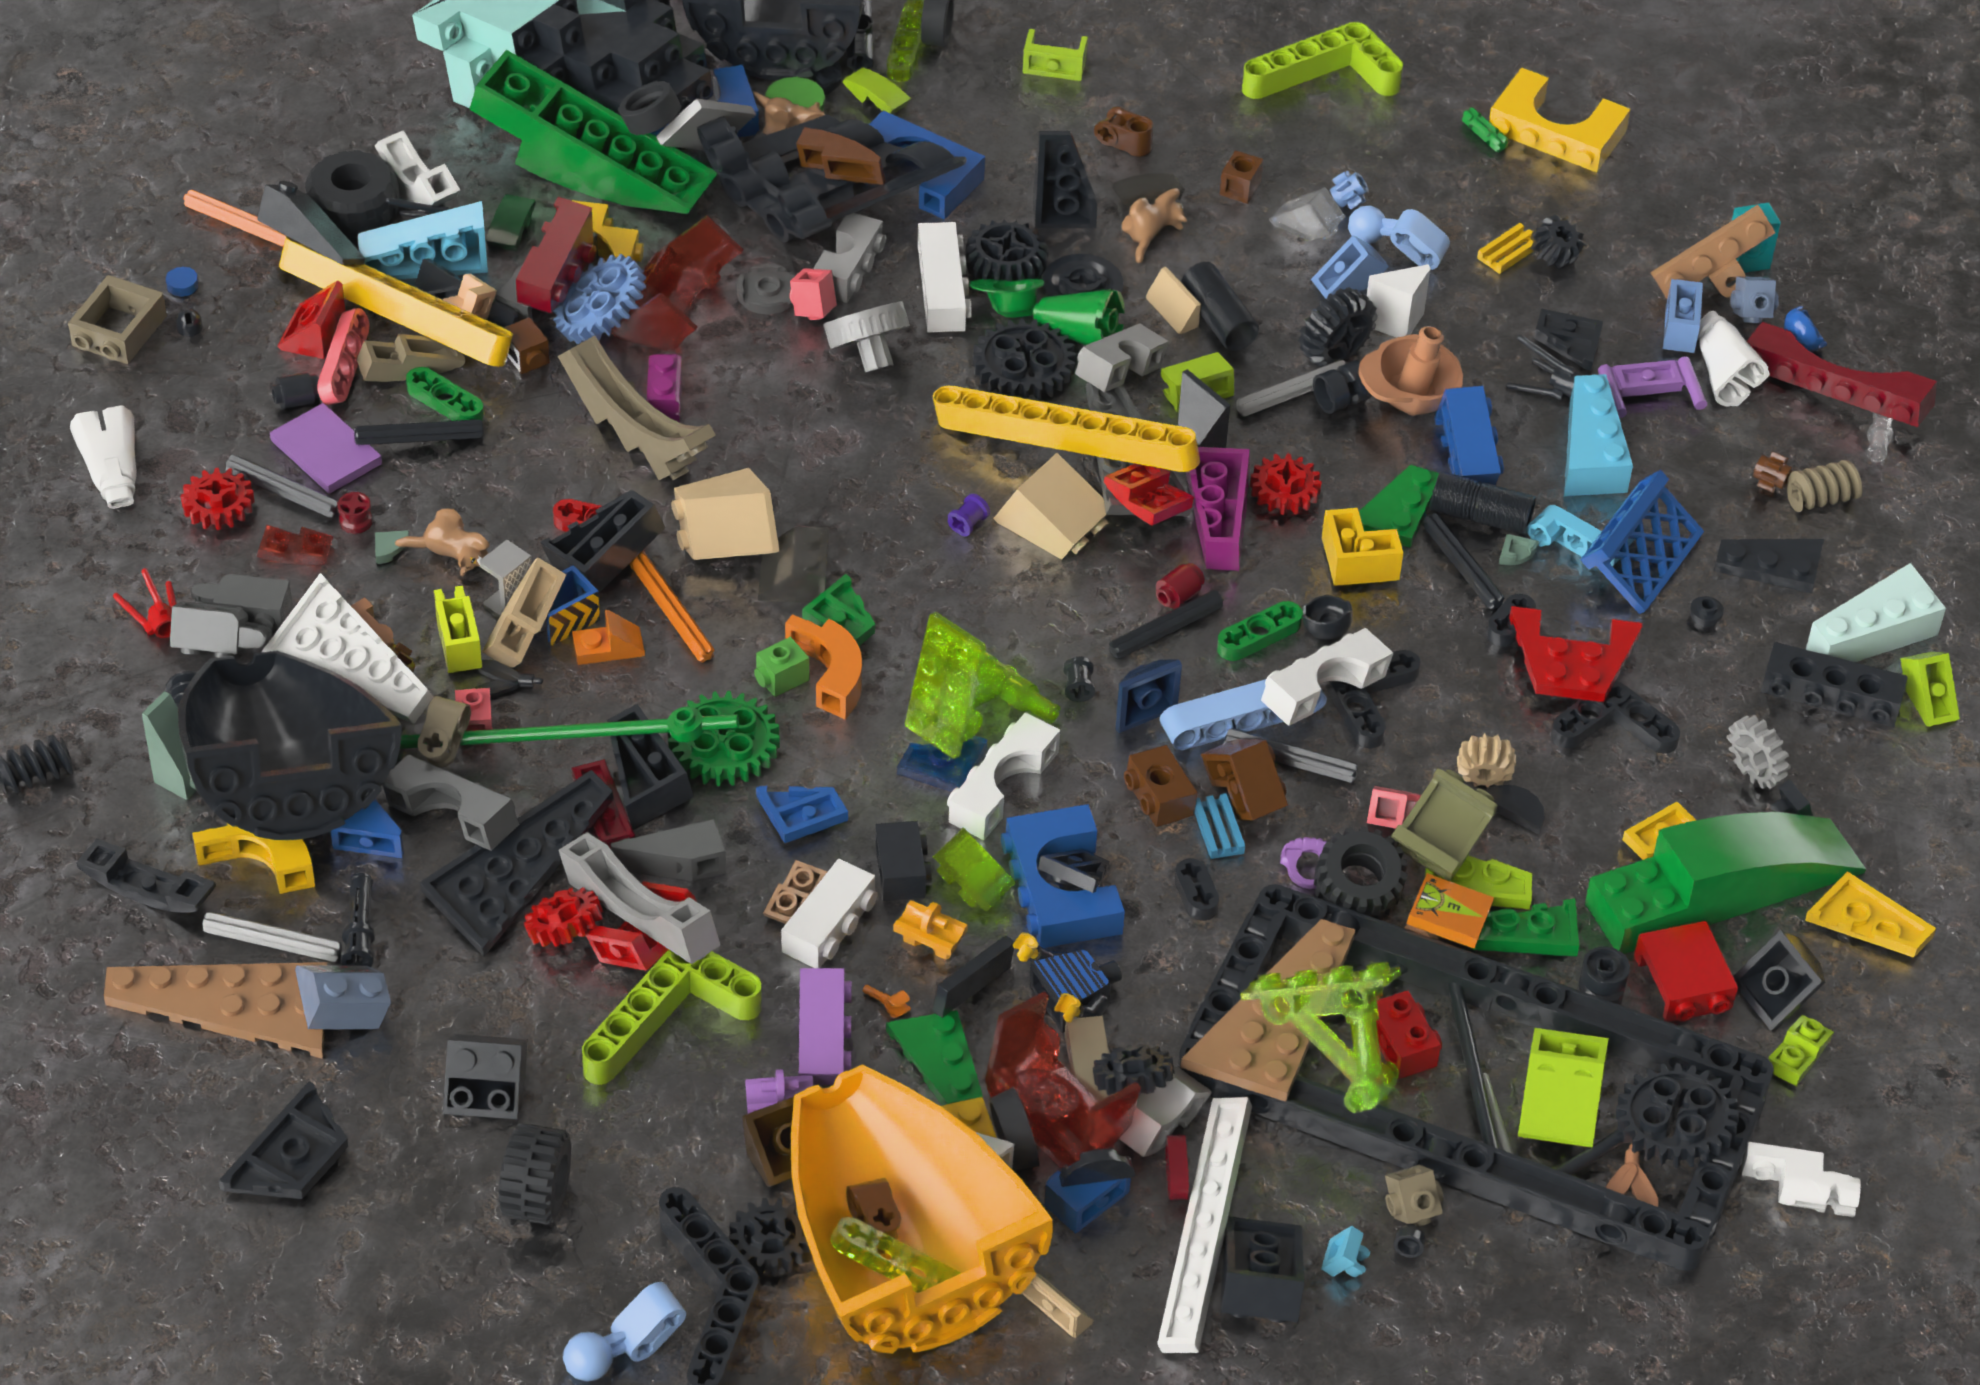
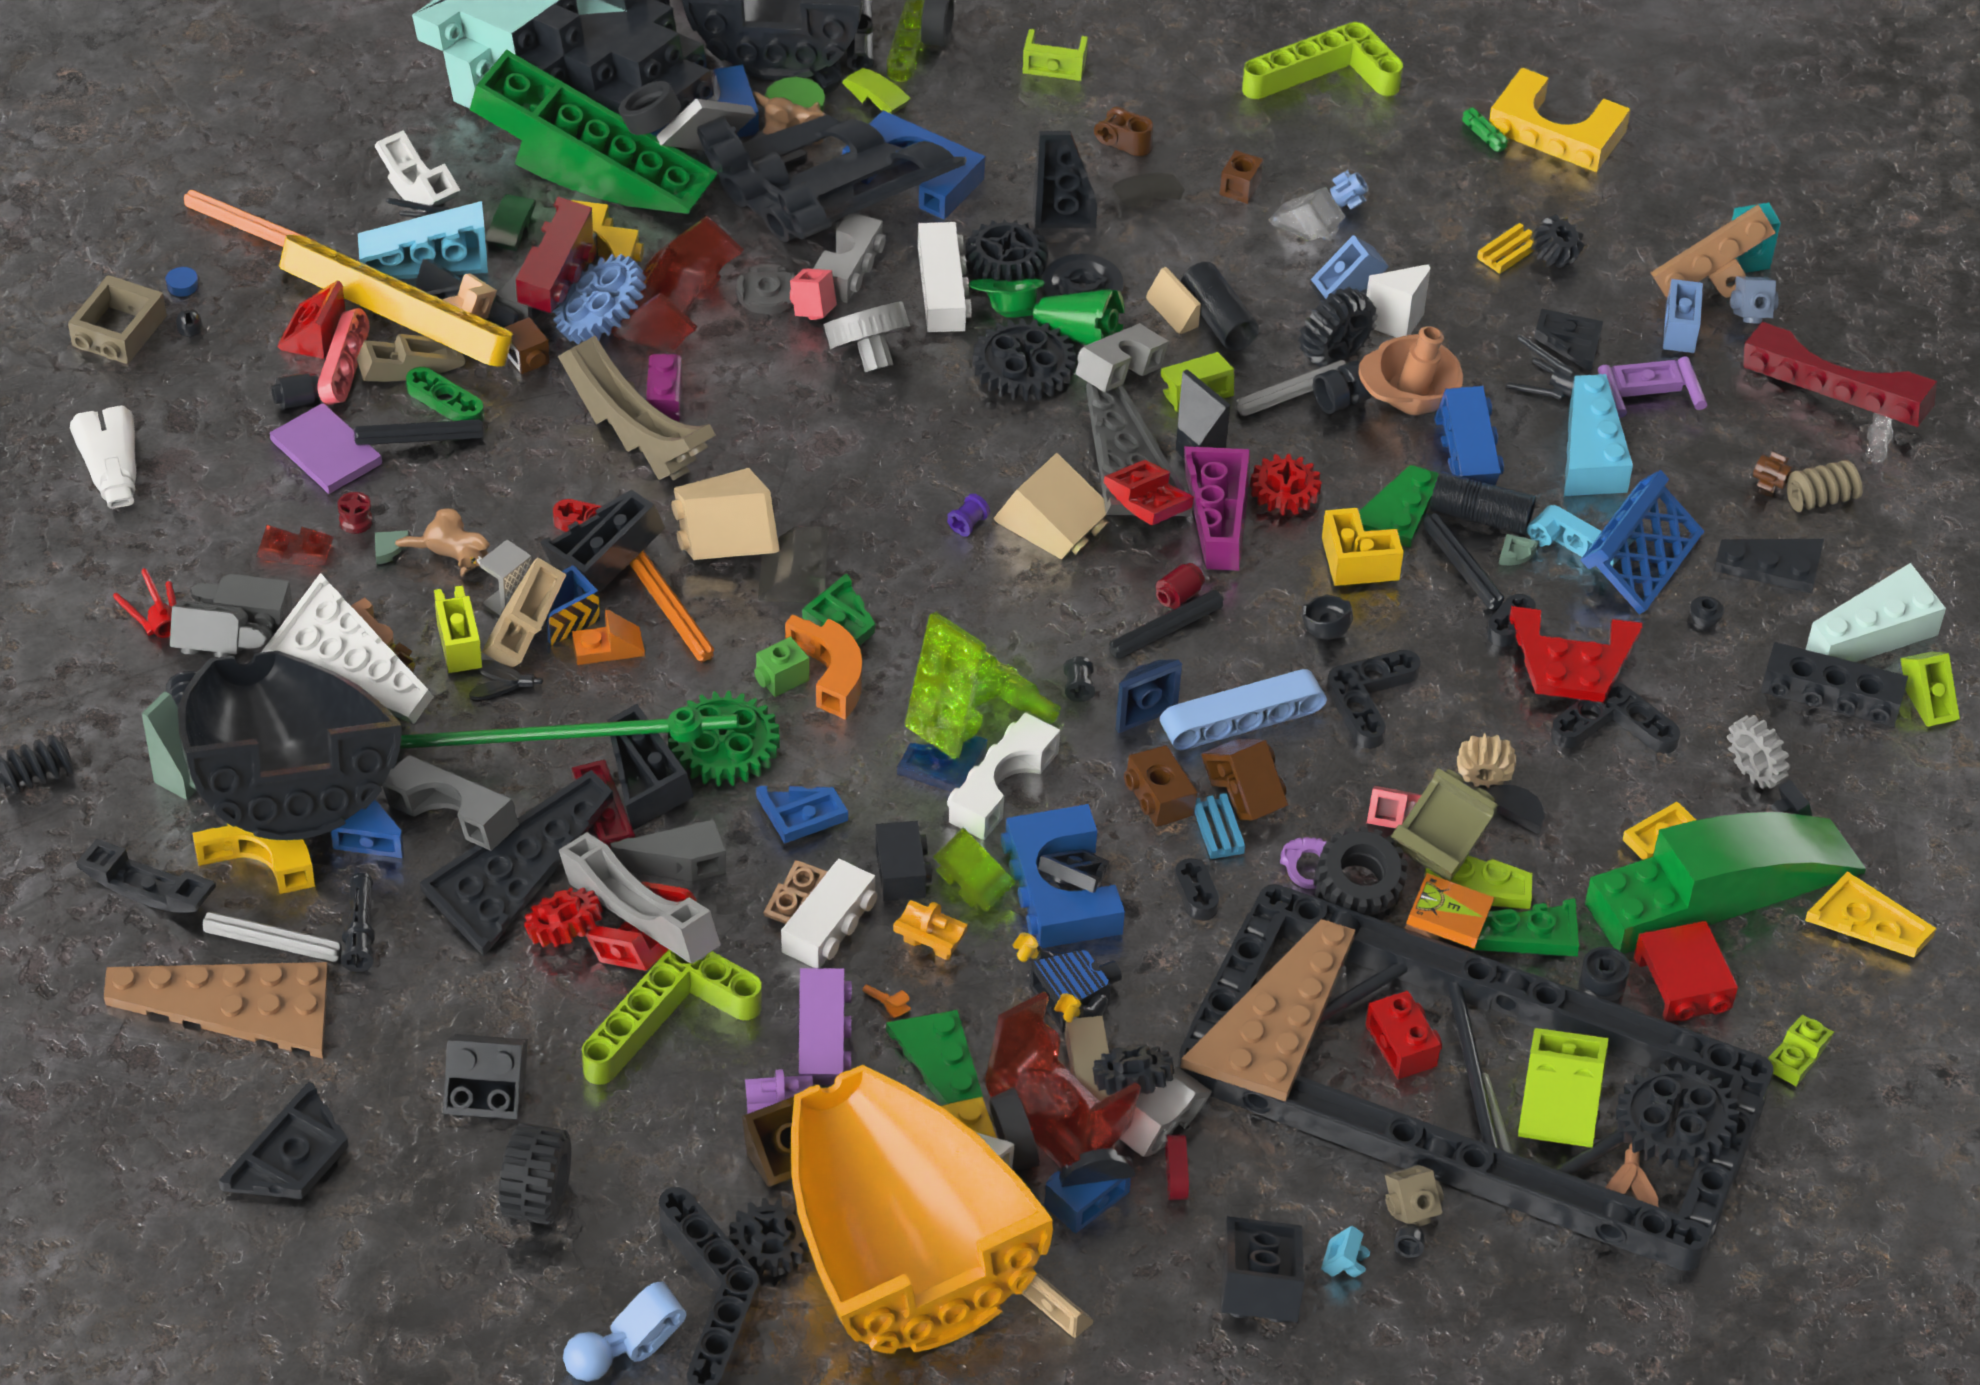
(217, 498): red gear -> none
(283, 486): axle -> none
(305, 222): wedge -> none
(342, 996): sand blue slope -> none
(354, 190): black tyre -> none
(444, 724): dark tan piece -> none
(480, 707): coral brick -> none
(839, 157): reddish brown slope -> none
(875, 1206): reddish brown piece -> none
(902, 1255): clear neon green beam -> none
(973, 976): black tile -> none
(1067, 428): yellow beam -> none
(1148, 219): medium nougat animal -> none
(1204, 1226): white plate -> none
(1252, 642): green beam -> none
(1304, 758): axle -> none
(1333, 994): clear neon green plate -> none
(1354, 660): white arch -> none
(1410, 233): light blue beam -> none
(1729, 360): white piece -> none
(1780, 978): black slope -> none
(1802, 1178): white plate -> none
(1804, 329): blue hair -> none

